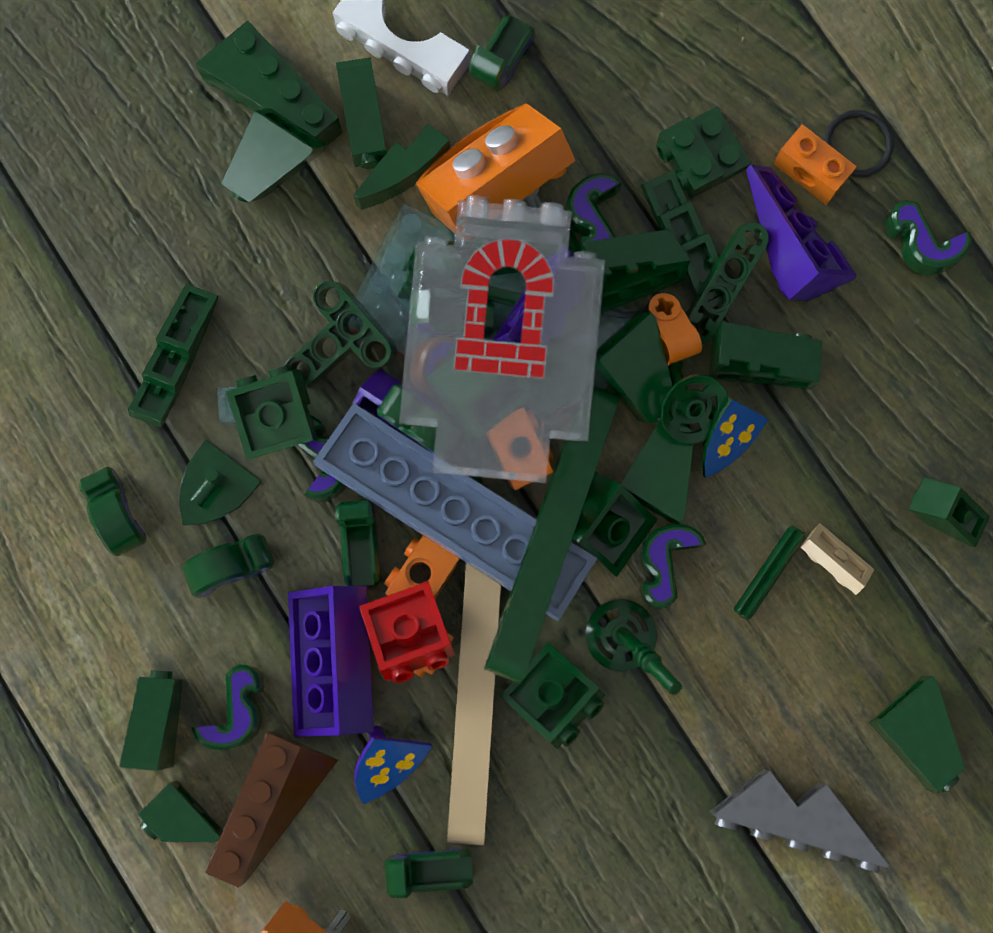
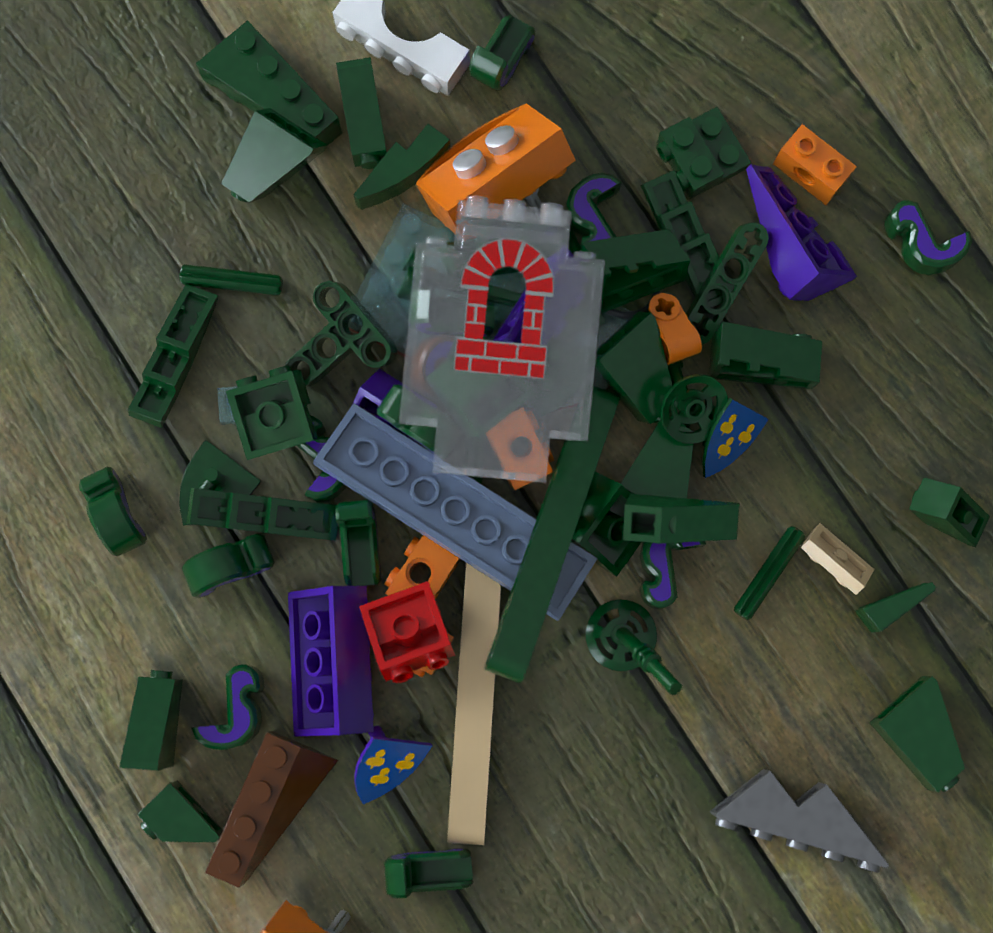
(231, 279): none -> dark green axle
(262, 514): none -> dark green slope
(554, 697): dark green plate -> none
(679, 519): none -> dark green slope
(878, 121): black piece -> none
(884, 612): none -> dark green slope

